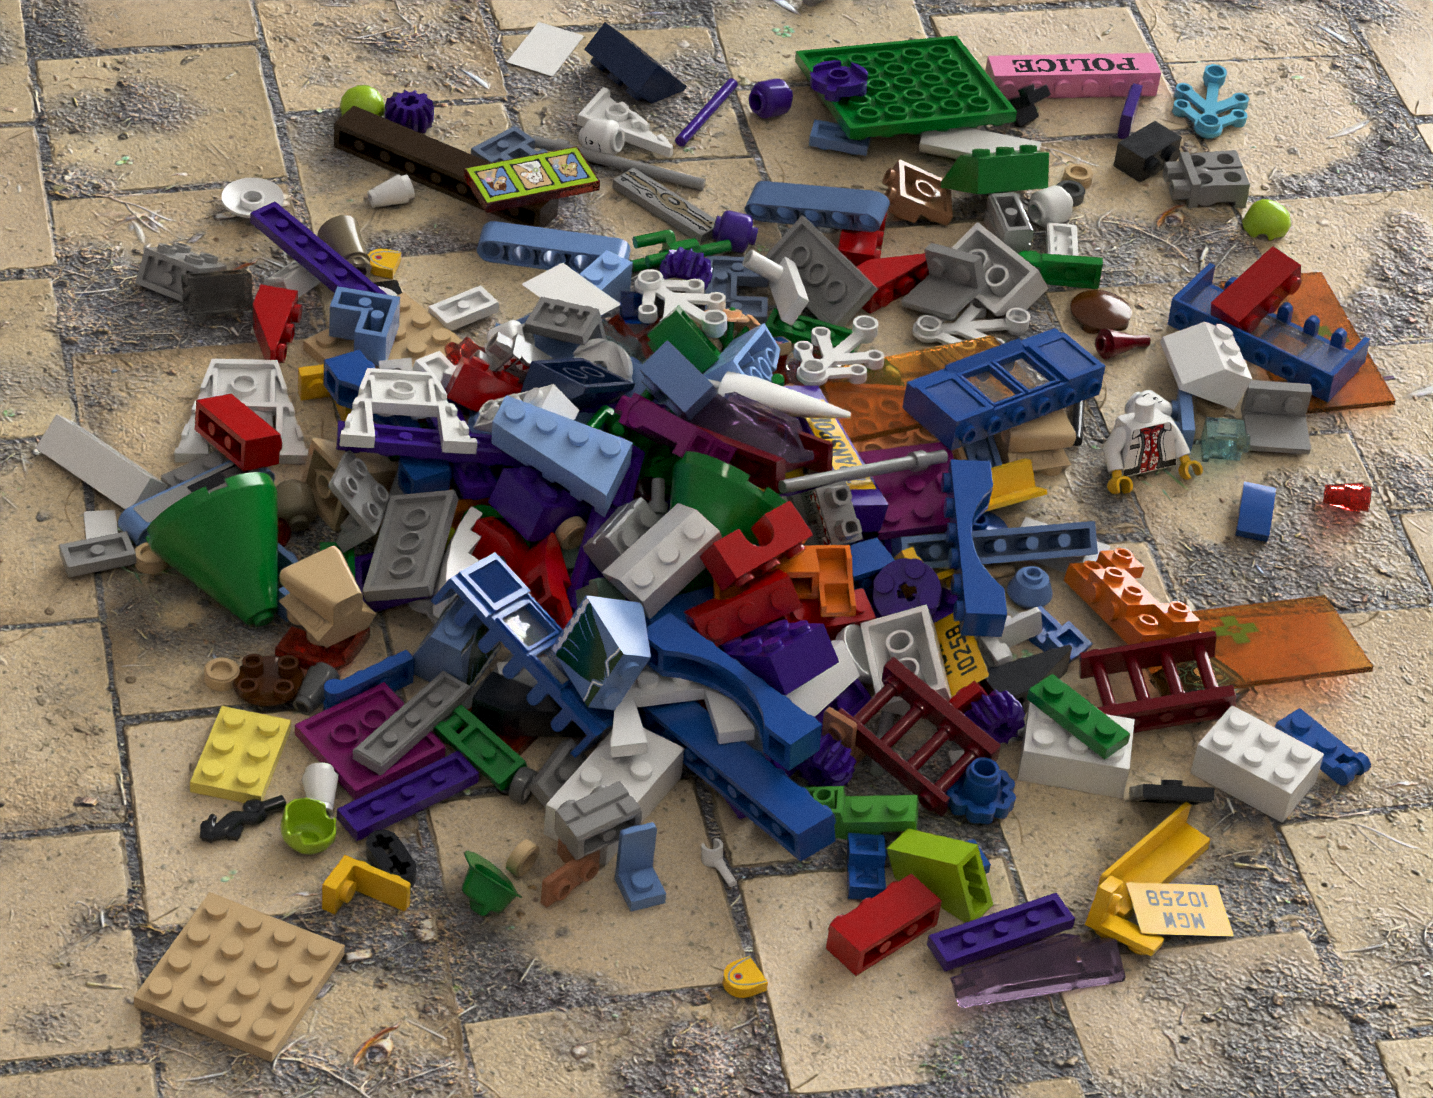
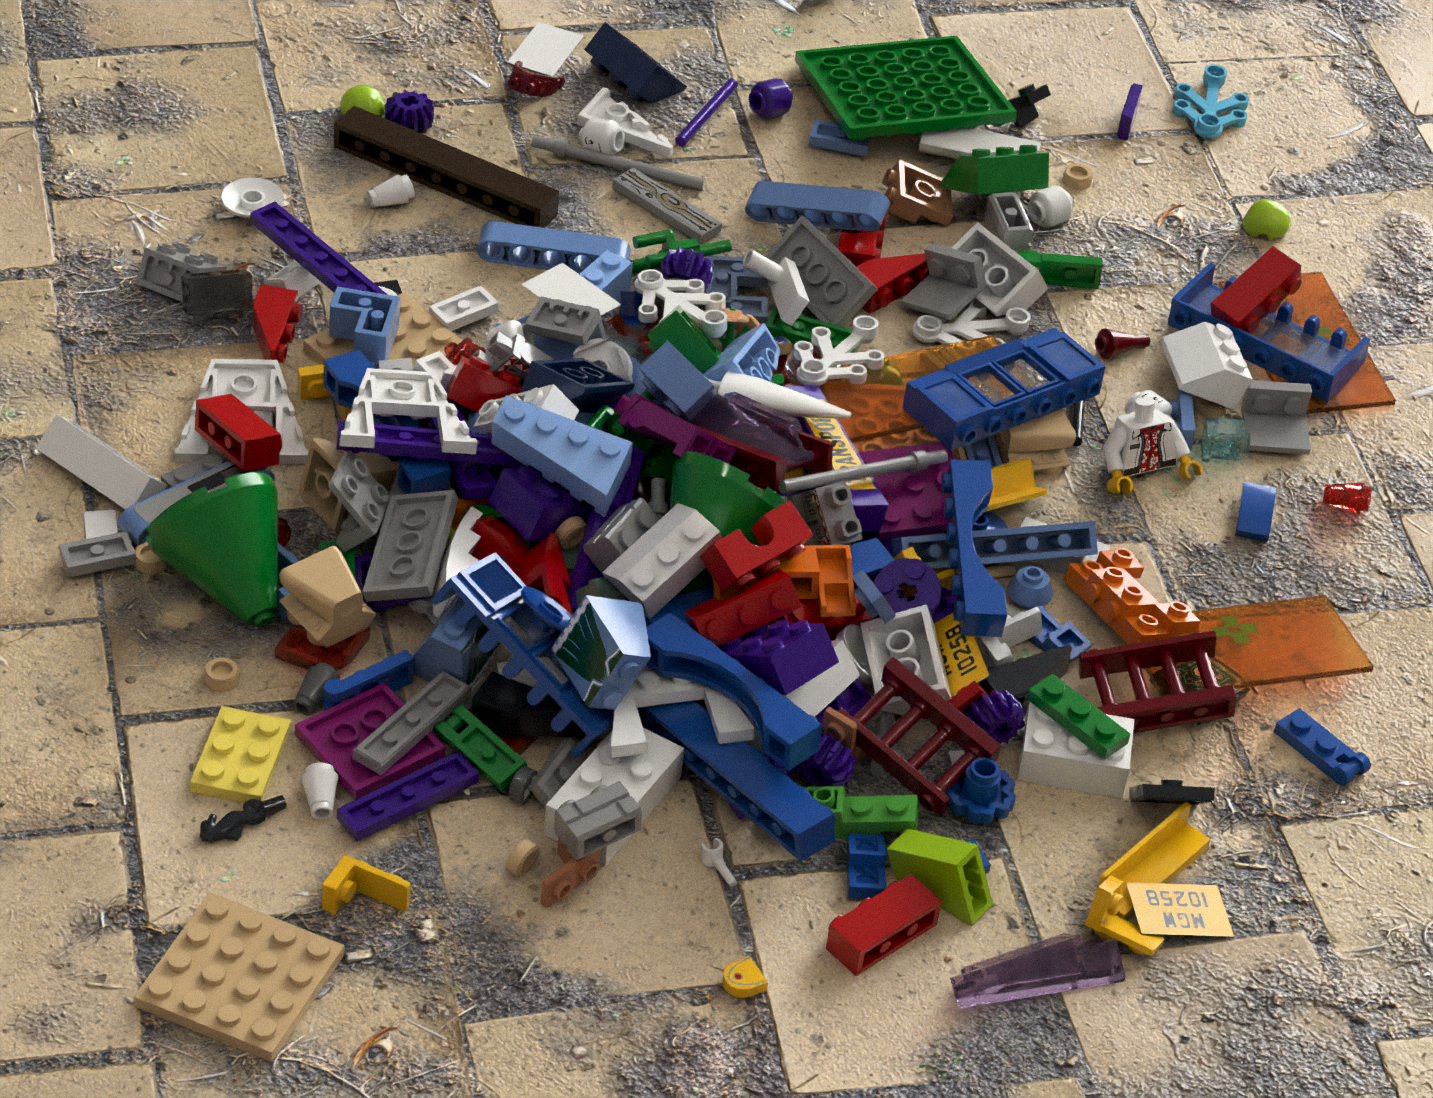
(268, 679): reddish brown dish -> none
(296, 504): dark tan head -> none
(307, 826): lime hair -> none
(344, 237): dark tan plant -> none
(384, 262): yellow tile -> none
(397, 857): black beam -> none
(486, 886): green piece -> none
(506, 145): sand blue plate -> none
(531, 179): tile -> none
(532, 83): none -> dark red helmet
(546, 611): none -> blue dish
(635, 867): medium blue bracket -> none
(736, 228): dark purple head -> none
(838, 80): dark purple plate -> none
(872, 598): none -> medium blue plate
(1000, 931): dark purple plate -> none
(1061, 239): white plate -> none
(1075, 189): dark grey tile -> none
(1076, 74): bright pink brick -> none
(1100, 310): reddish brown dish -> none
(1147, 151): black brick -> none
(1208, 178): light grey hips -> none
(1257, 763): white brick -> none

